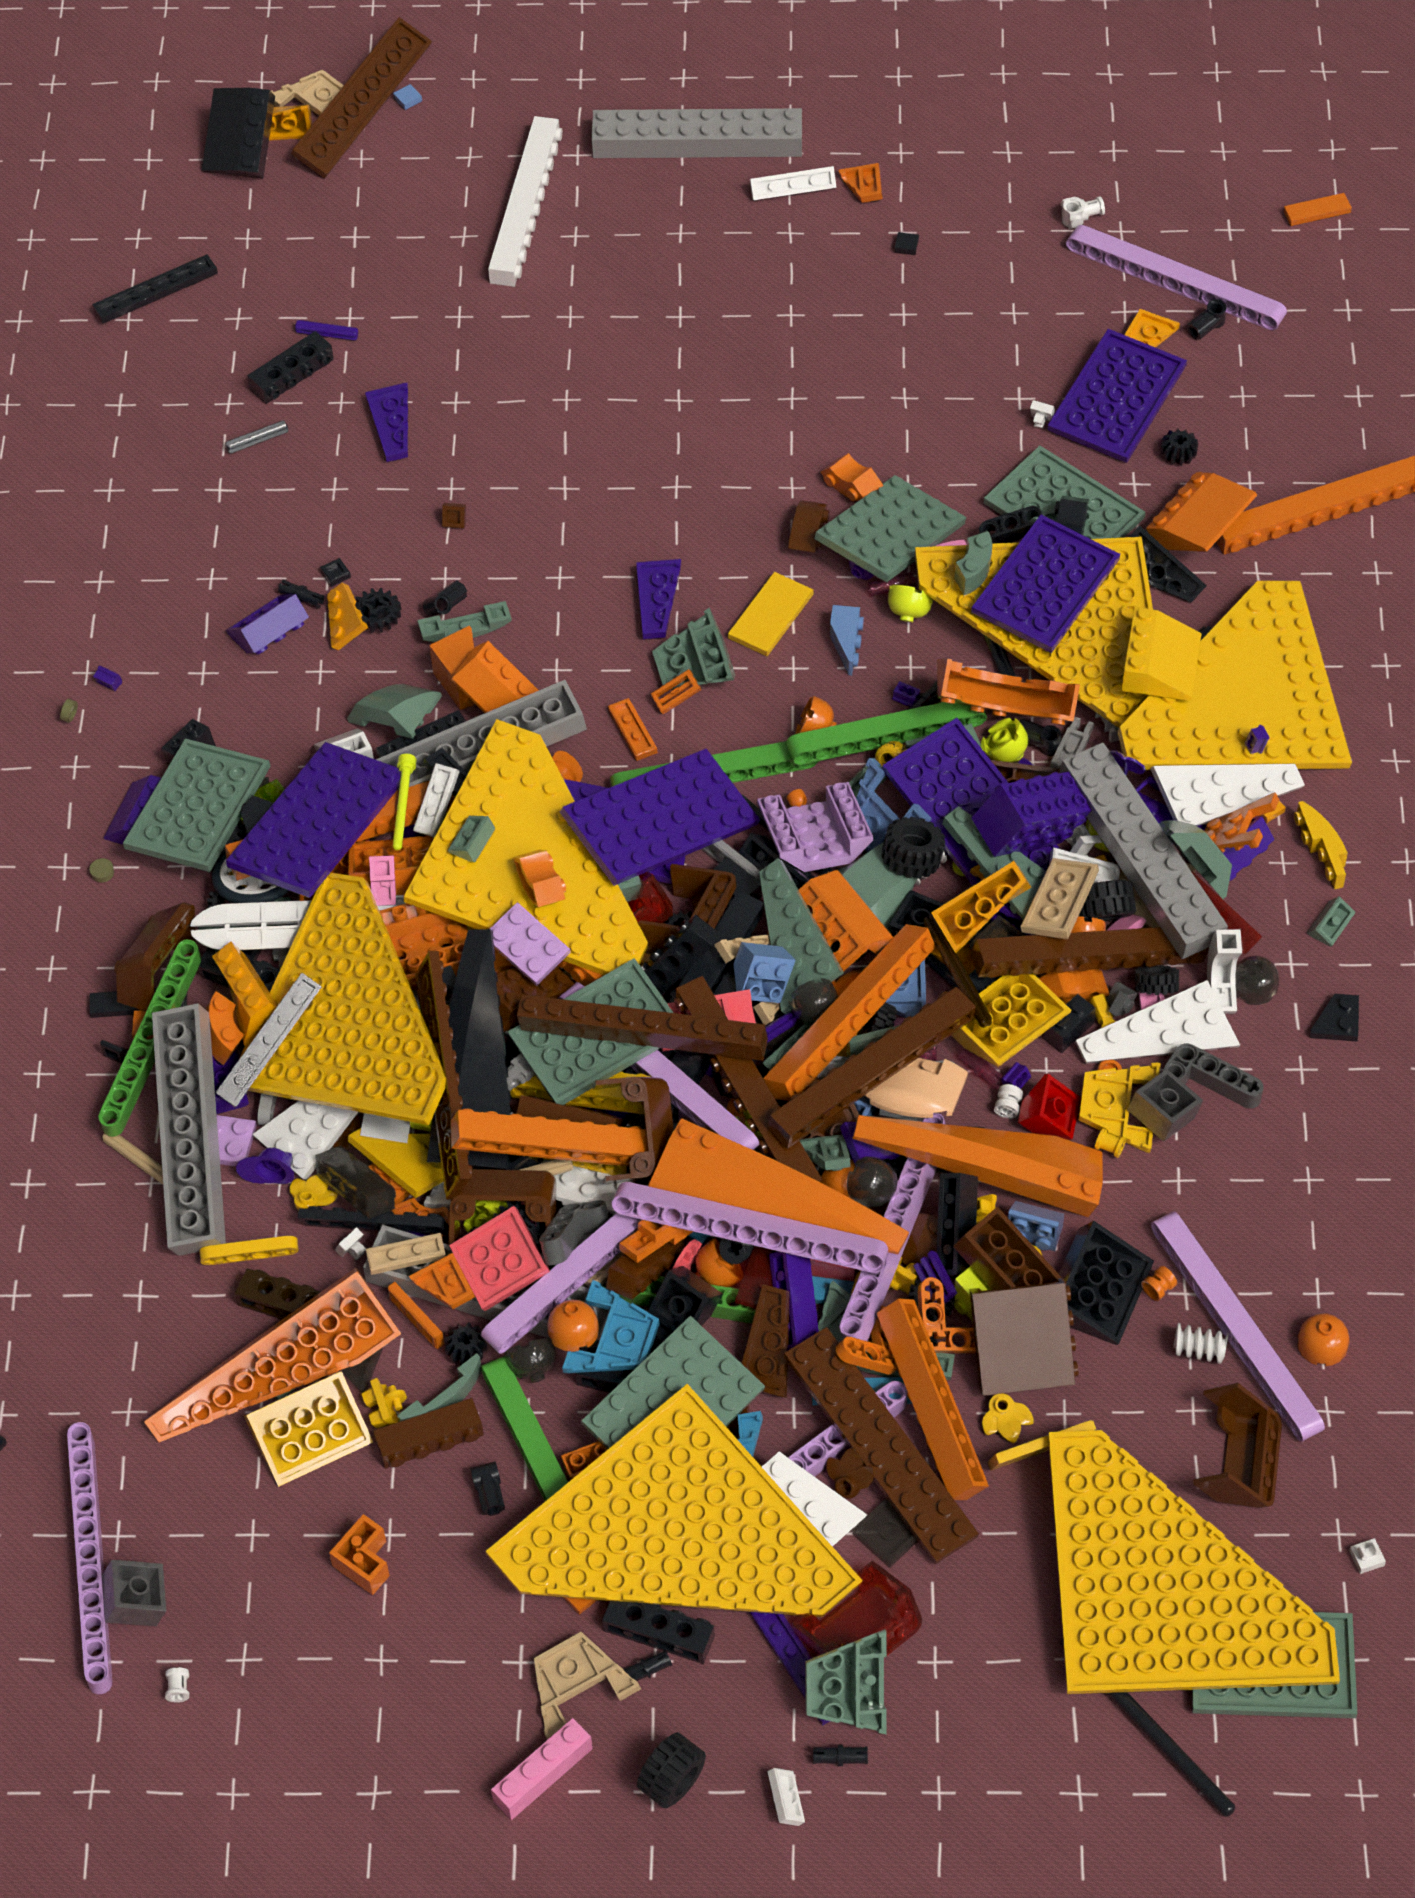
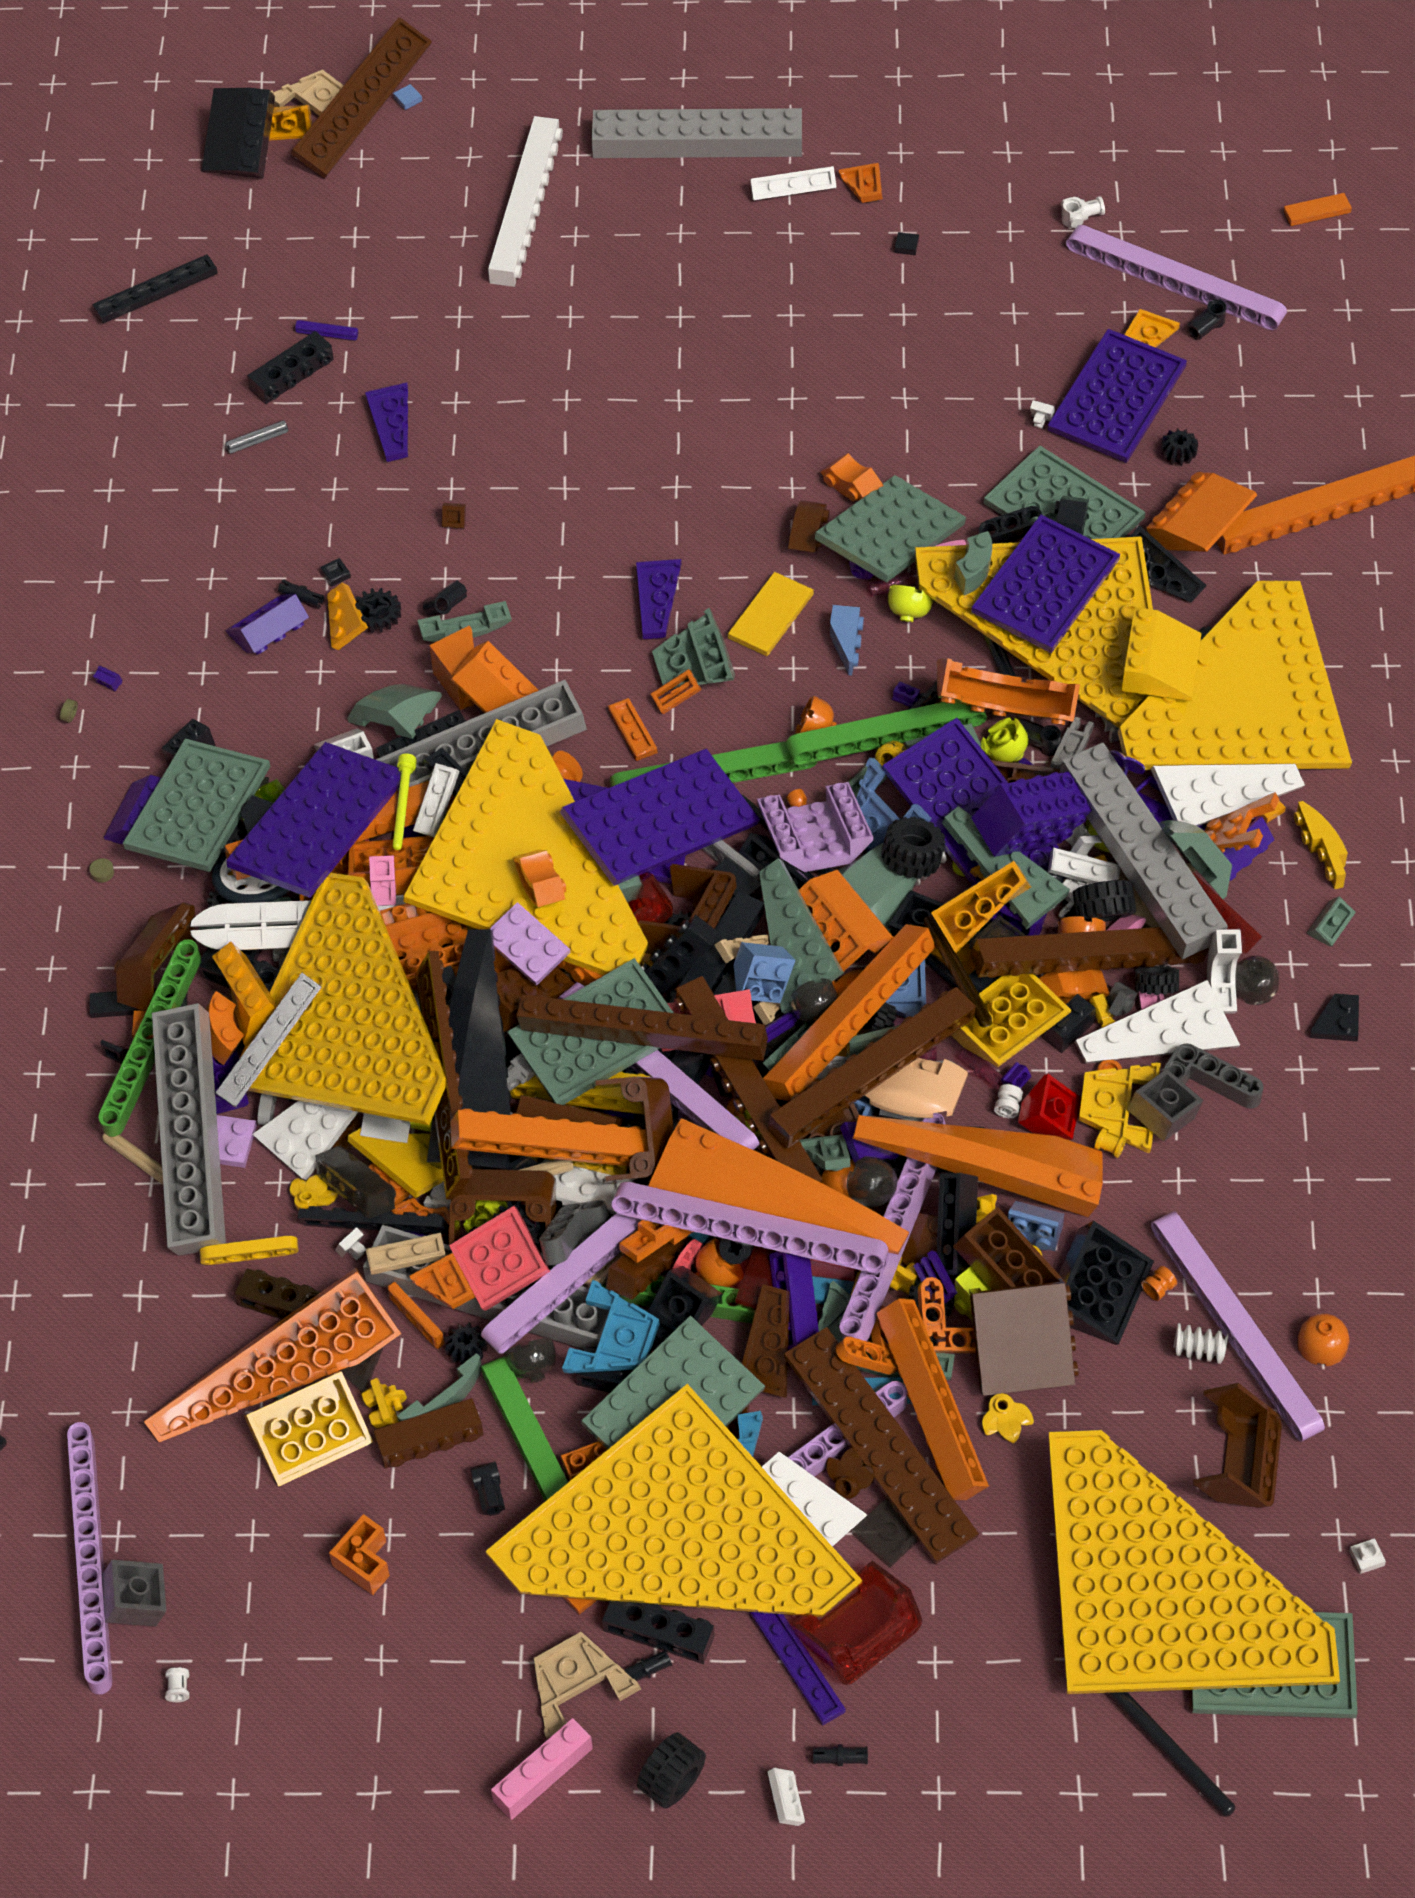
(269, 1167): dark purple piece -> none
(472, 838): sand green slope -> none
(572, 1325): orange cylinder -> none
(849, 1684): sand green wedge -> none
(1031, 1448): yellow tile -> none
(1059, 898): tan tile -> none
(1258, 738): dark purple piece -> none

